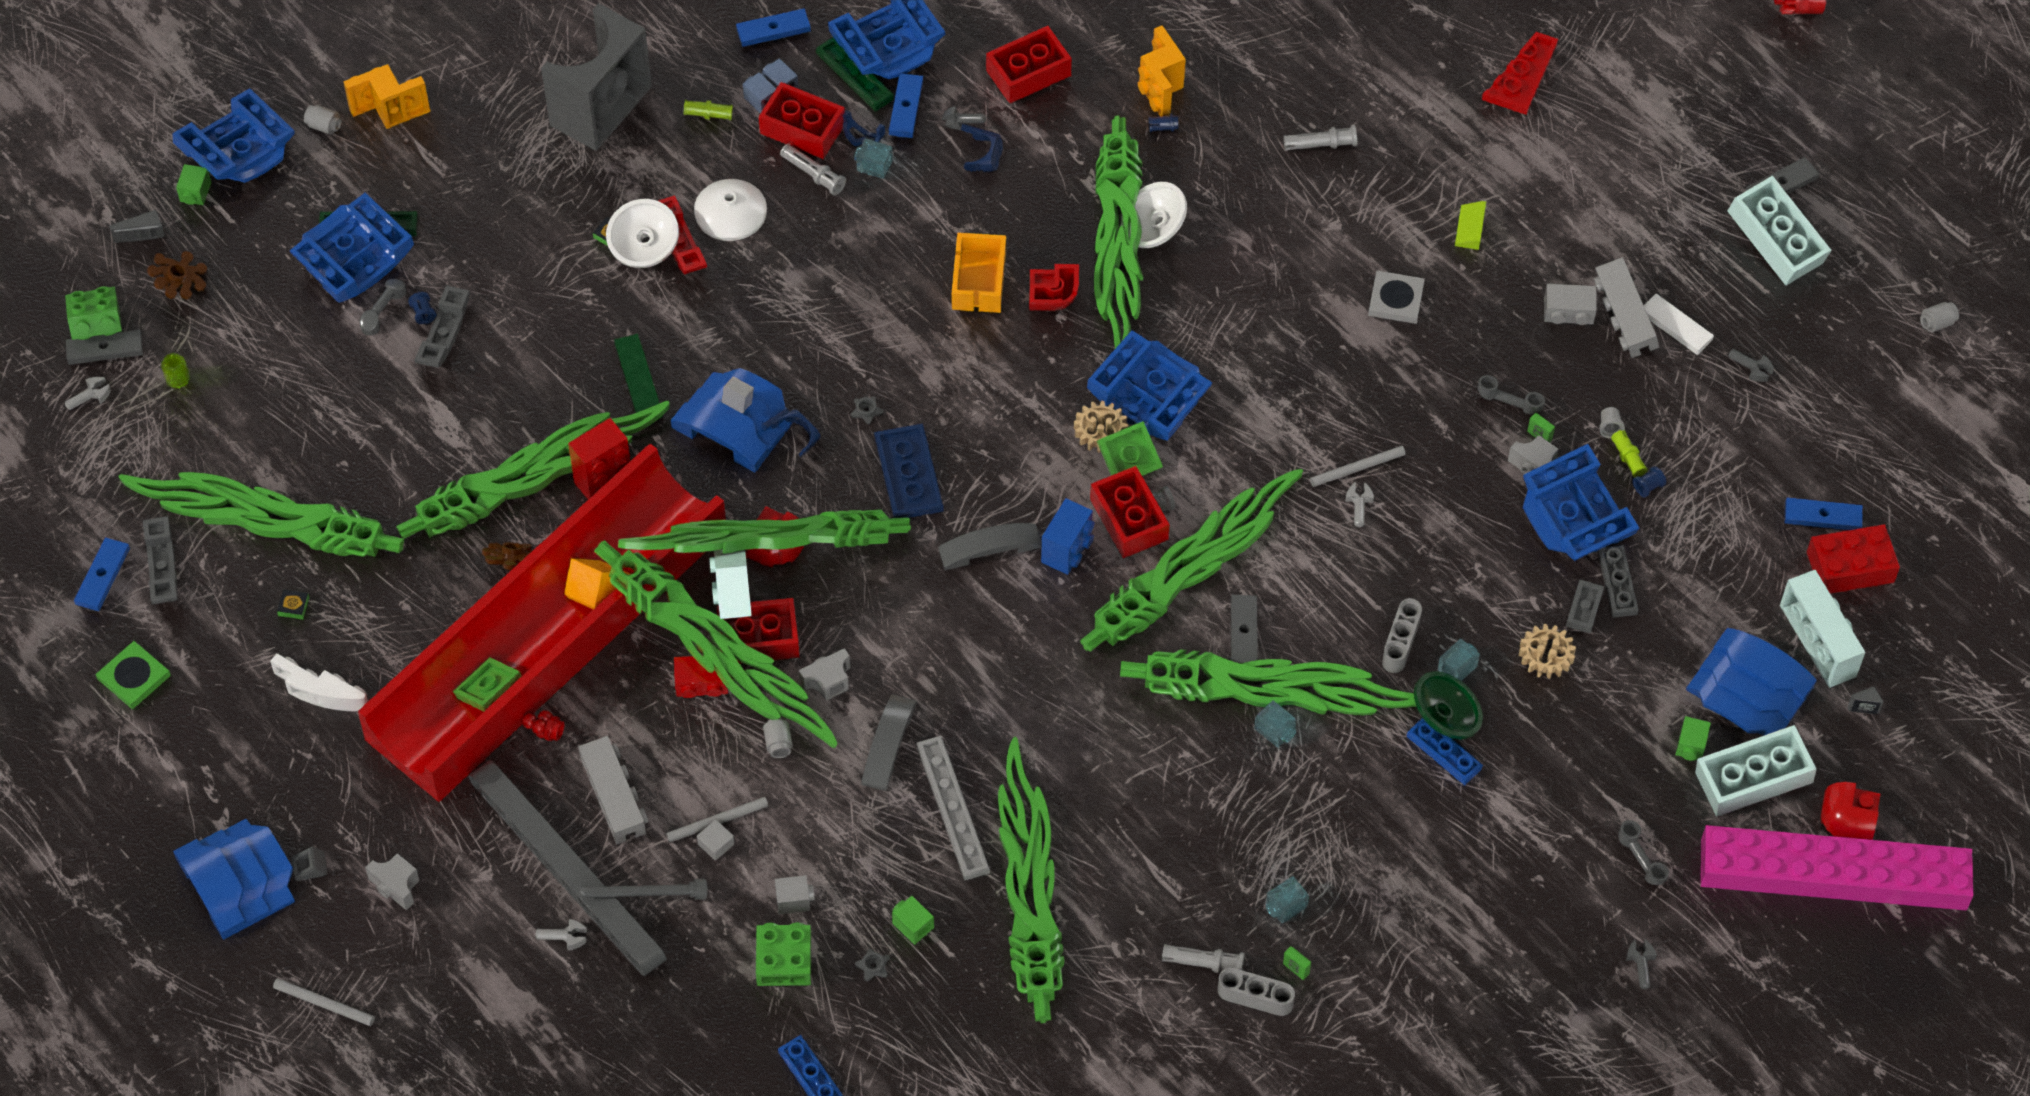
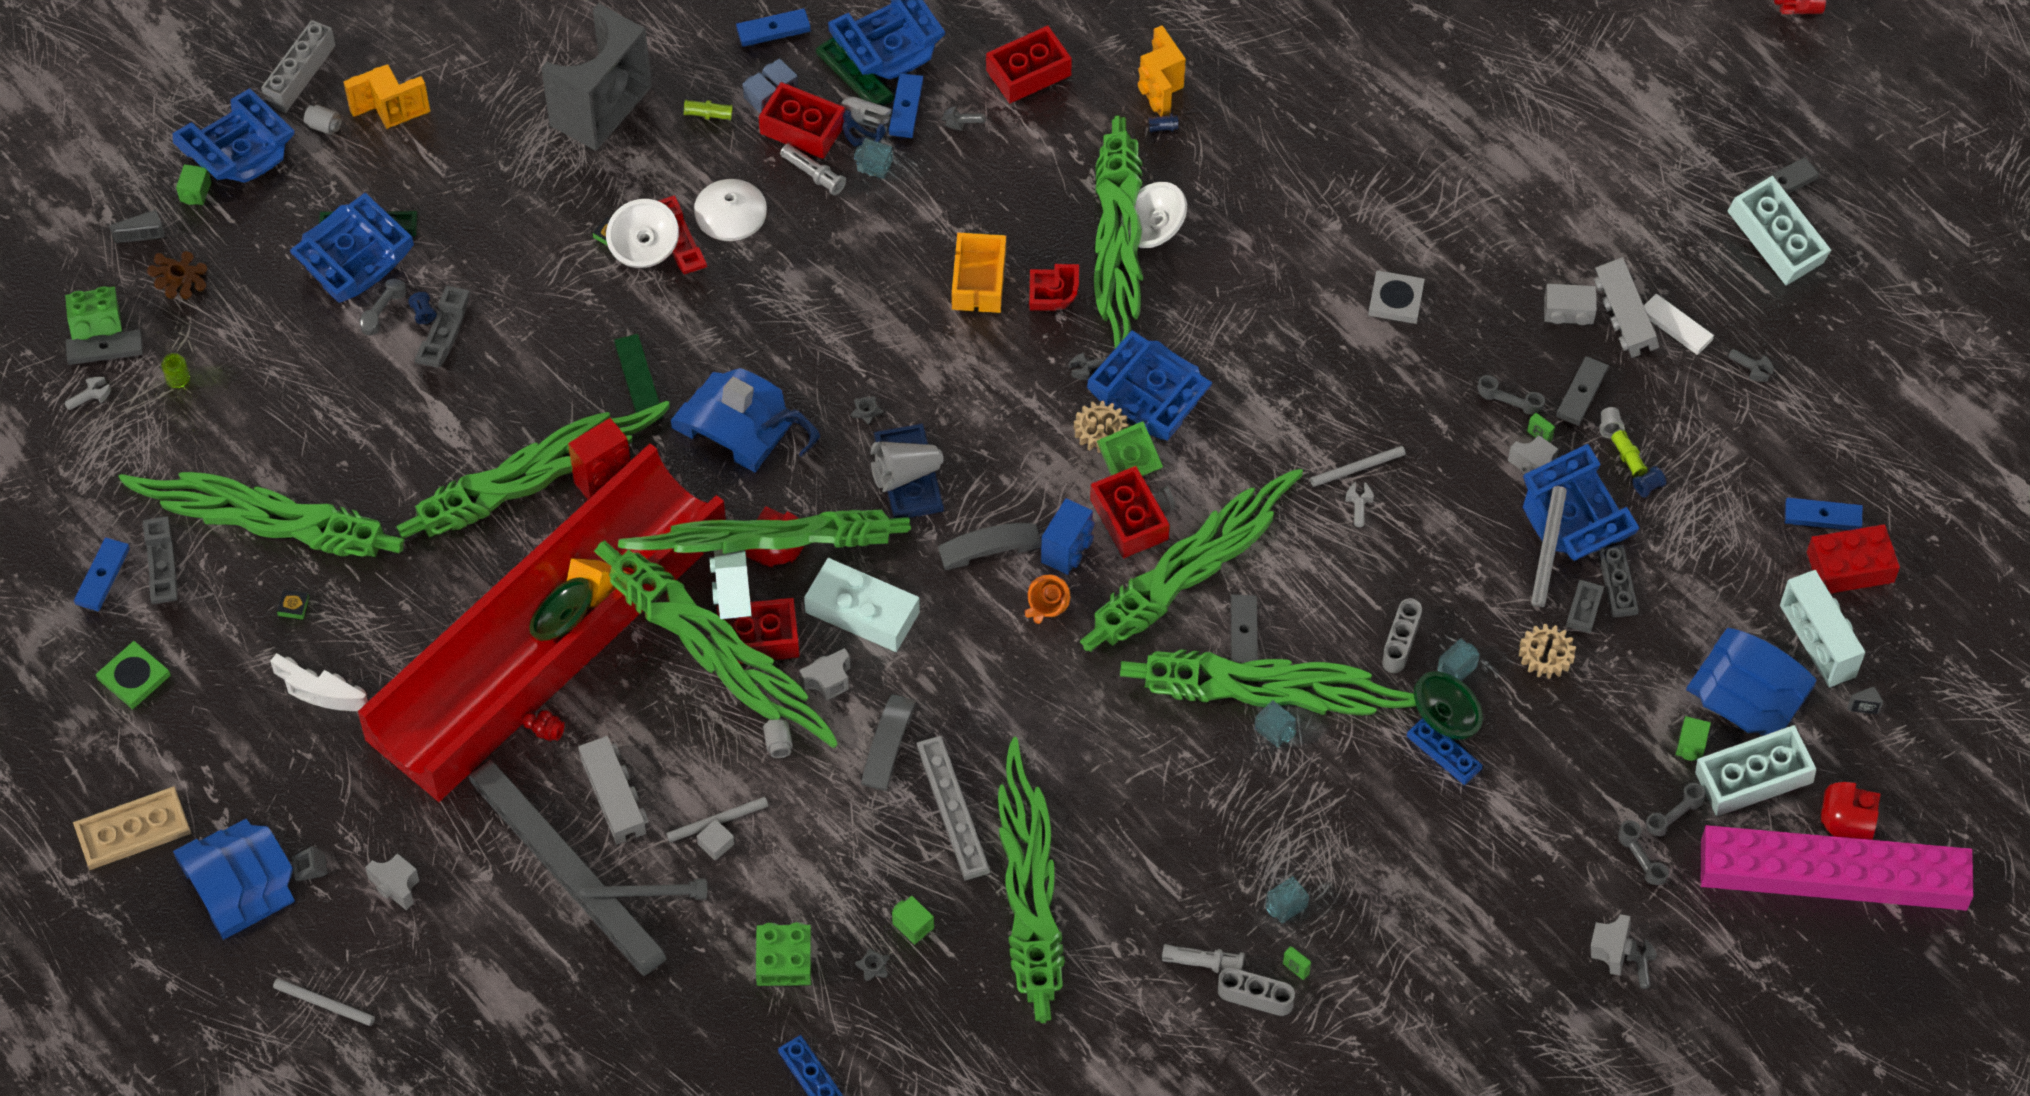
(132, 828): none -> tan tile
(298, 66): none -> light grey brick
(487, 684): bright green tile -> none
(507, 555): reddish brown animal -> none
(561, 610): none -> dark green dish
(564, 934): light grey bar -> none
(695, 680): red brick -> none
(793, 894): light grey brick -> none
(862, 604): none -> light aqua brick
(867, 112): none -> light grey arm
(903, 463): none -> light grey cone
(991, 160): dark blue helmet -> none
(1047, 597): none -> orange hat
(1087, 366): none -> dark grey bar
(1332, 138): light grey pin -> none
(1470, 225): lime slope -> none
(1523, 75): red wing -> none
(1548, 546): none -> light grey axle
(1582, 391): none -> dark grey tile
(1612, 942): none -> light grey brick
(1692, 799): none -> dark grey bar
(1939, 316): light grey brick -> none

